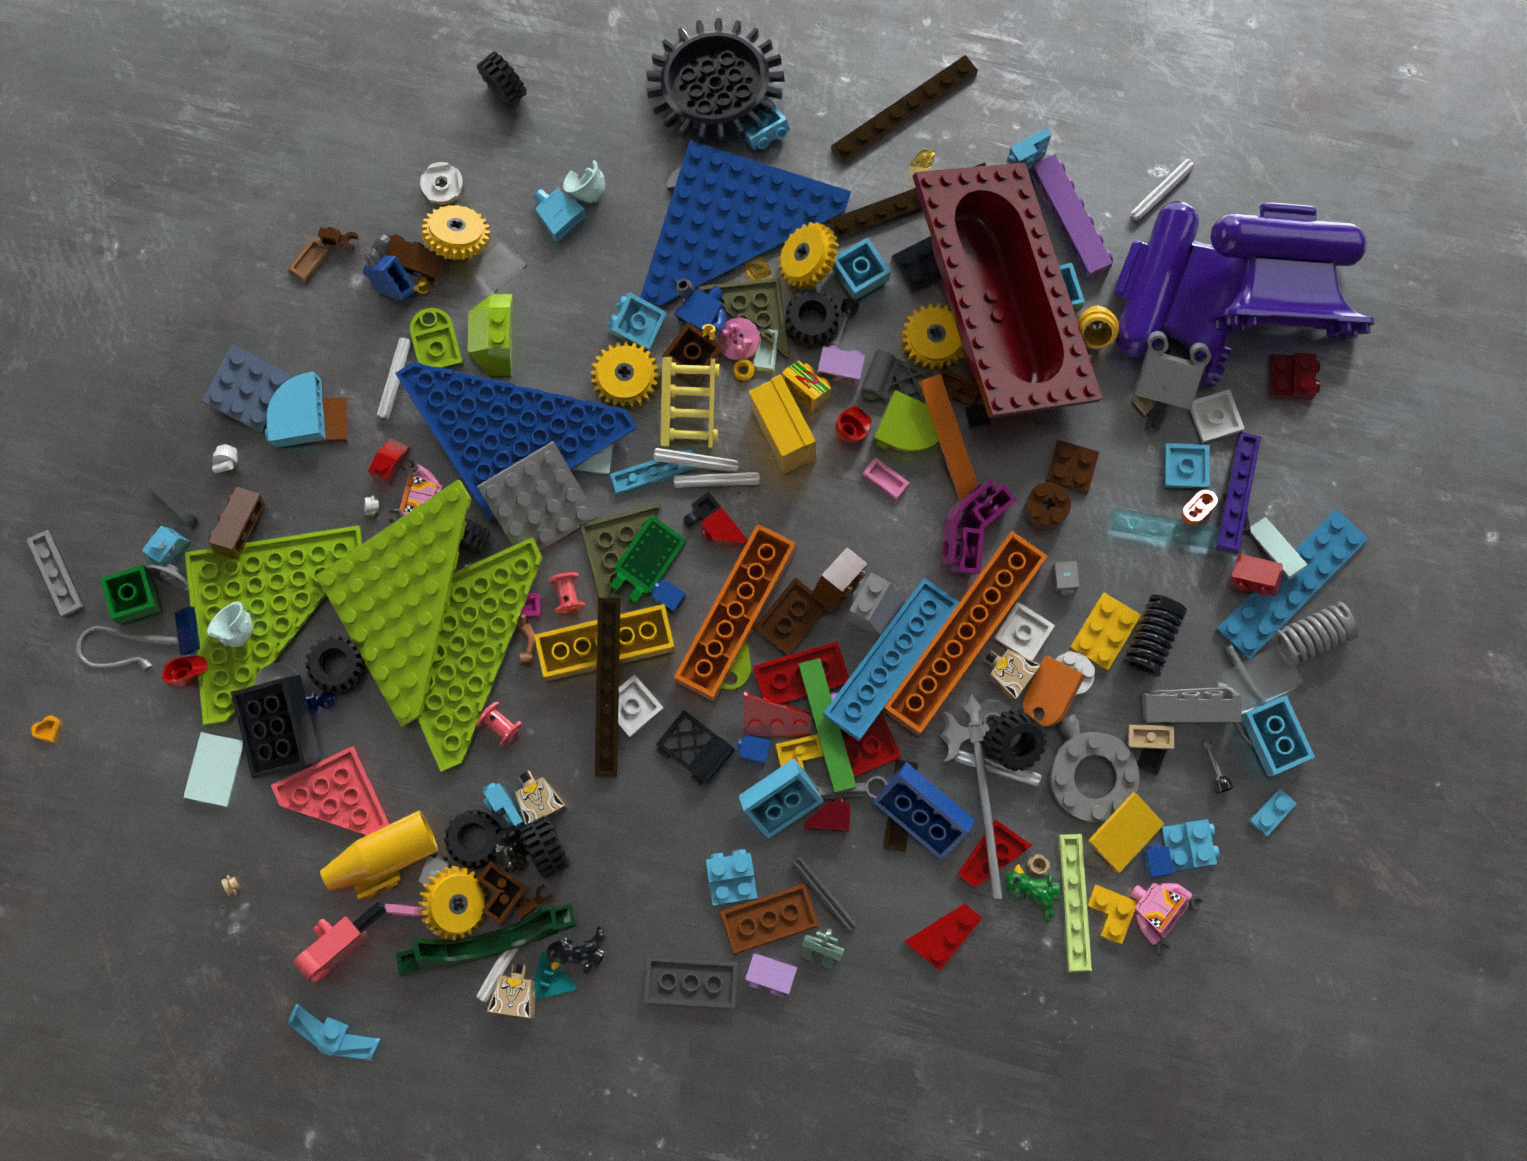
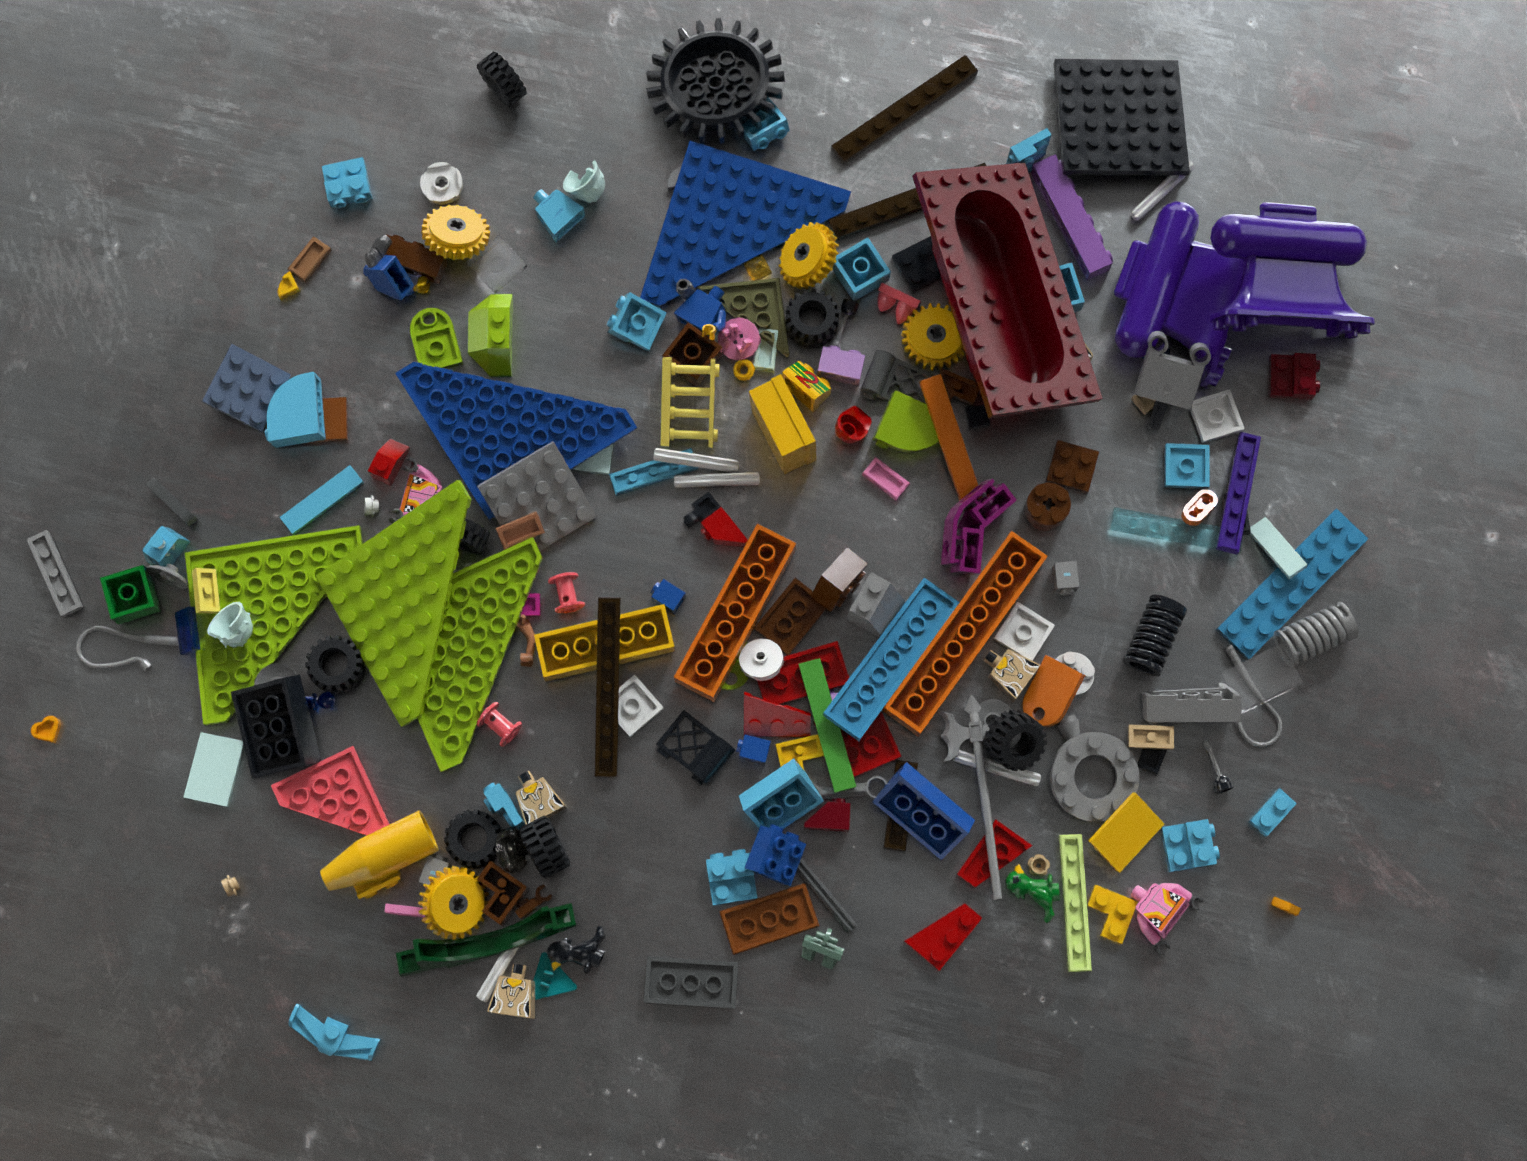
(182, 670): red piece -> none
(205, 590): none -> light yellow plate
(224, 458): white piece -> none
(236, 523): reddish brown brick -> none
(287, 286): none -> yellow tile
(321, 500): none -> medium azure tile
(334, 237): reddish brown plate -> none
(335, 943): coral piece -> none
(346, 182): none -> medium azure plate
(392, 381): white axle -> none
(519, 530): none -> nougat tile
(608, 539): olive tile -> none
(639, 377): yellow gear -> none
(647, 557): tile -> none
(766, 667): none -> white plate
(770, 974): lavender brick -> none
(775, 854): none -> blue brick
(906, 304): none -> coral tile
(923, 159): clear yellow slope -> none
(1098, 327): yellow piece -> none
(1105, 631): yellow plate -> none
(1120, 117): none -> black plate
(1157, 861): blue brick -> none
(1257, 575): brick -> none
(1277, 736): medium azure brick -> none
(1285, 906): none -> light orange tile

